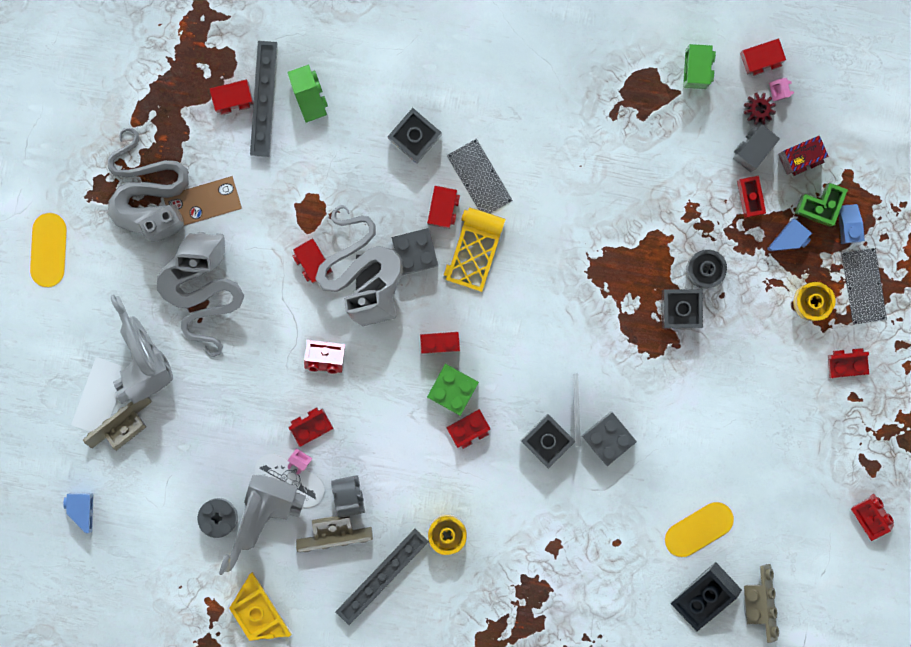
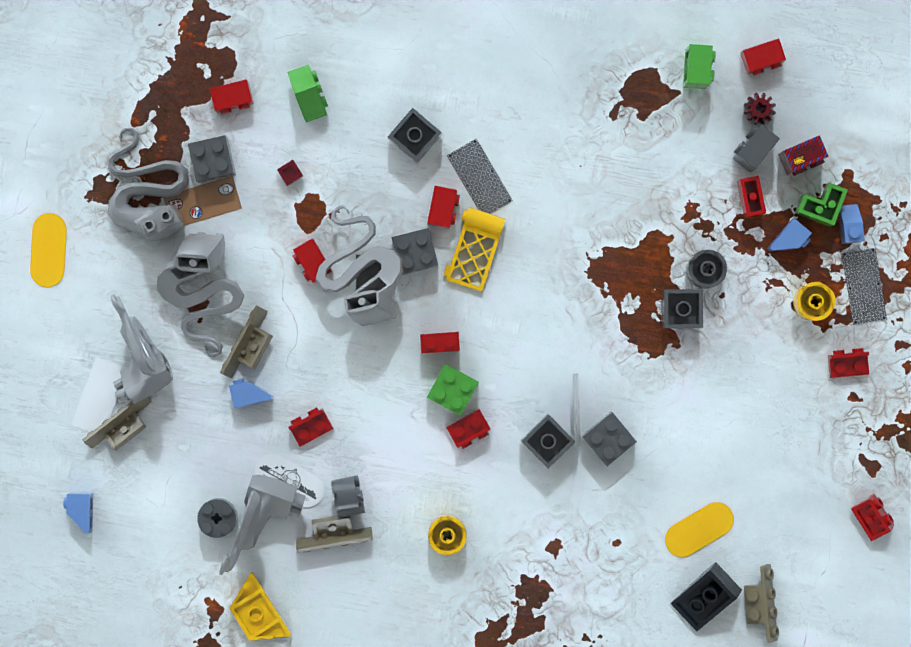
(211, 159): none -> dark grey brick
(247, 393): none -> medium blue slope
(250, 344): none -> dark tan bracket
(263, 98): dark grey plate -> none
(290, 172): none -> dark red plate
(299, 460): bright pink tile -> none
(324, 356): bracket -> none
(382, 576): dark grey plate -> none
(780, 89): bright pink tile -> none

